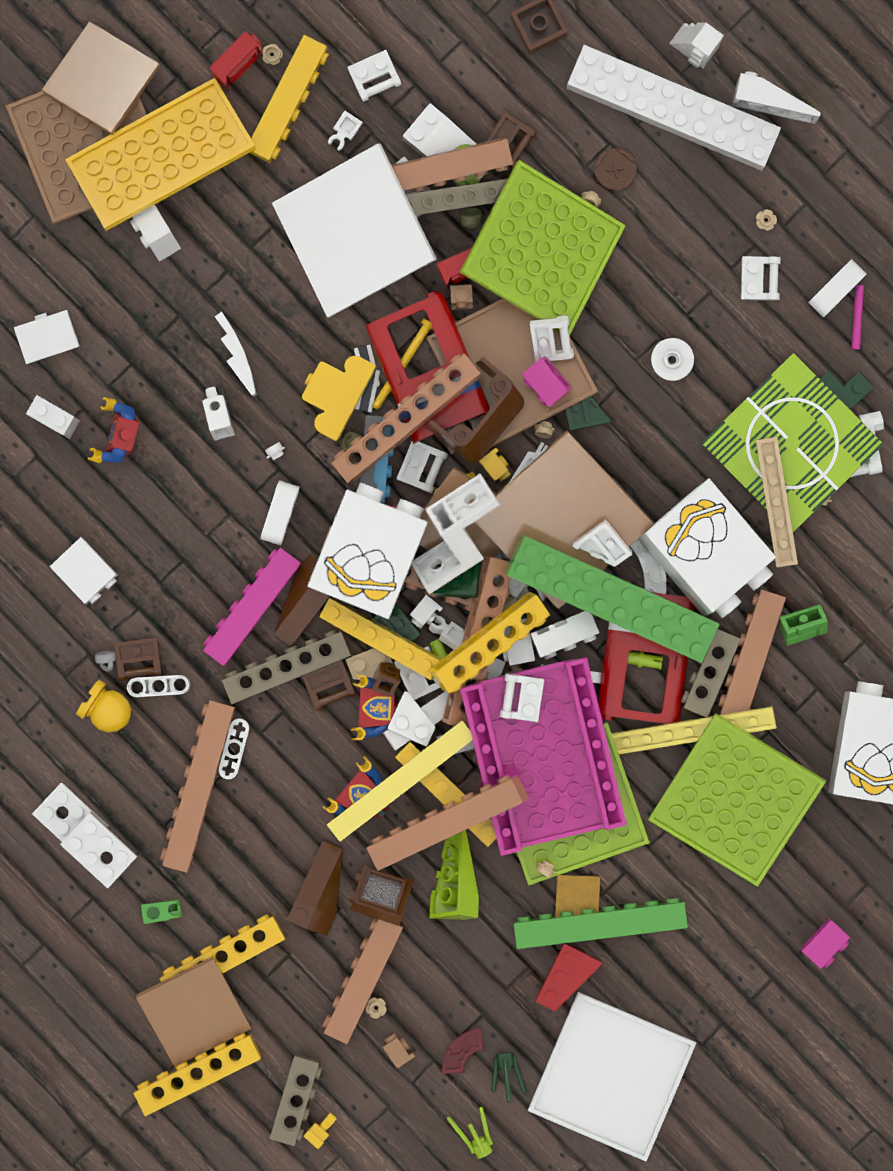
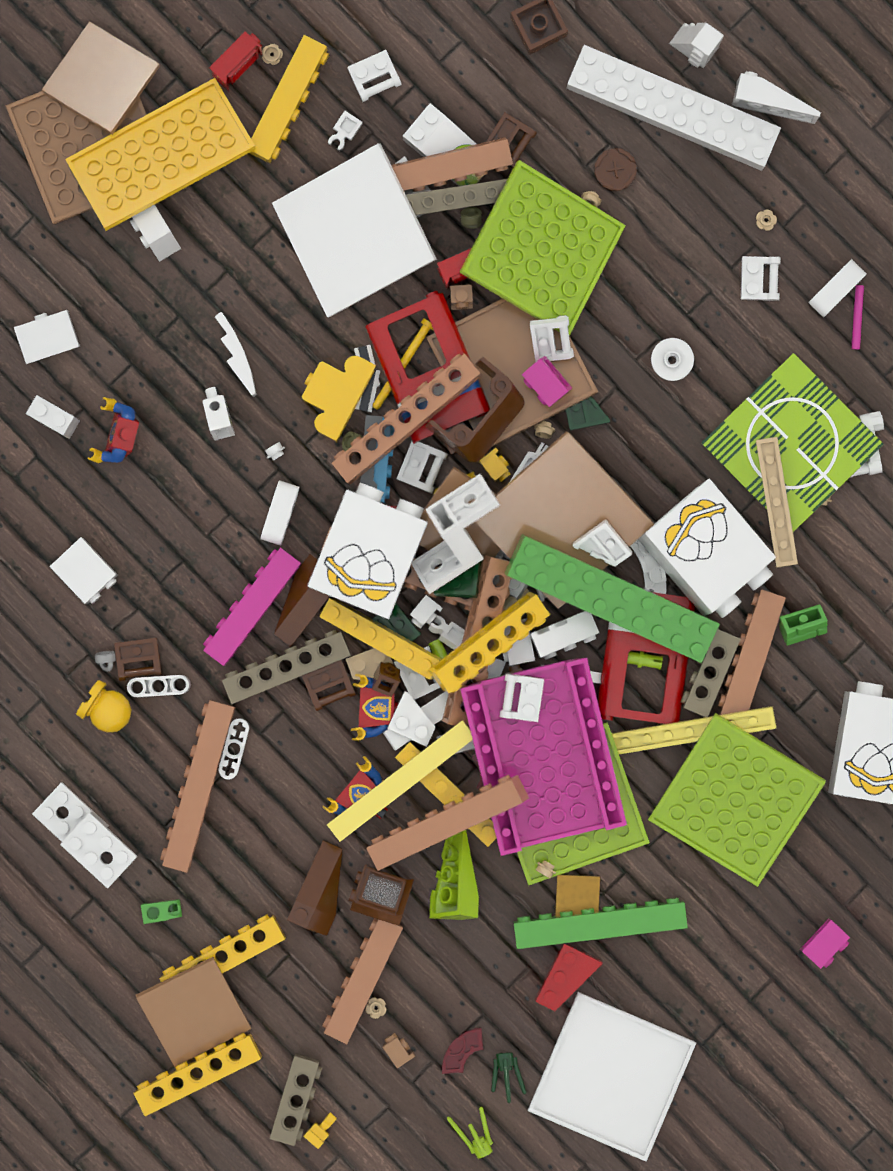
(851, 392): dark green plate -> none

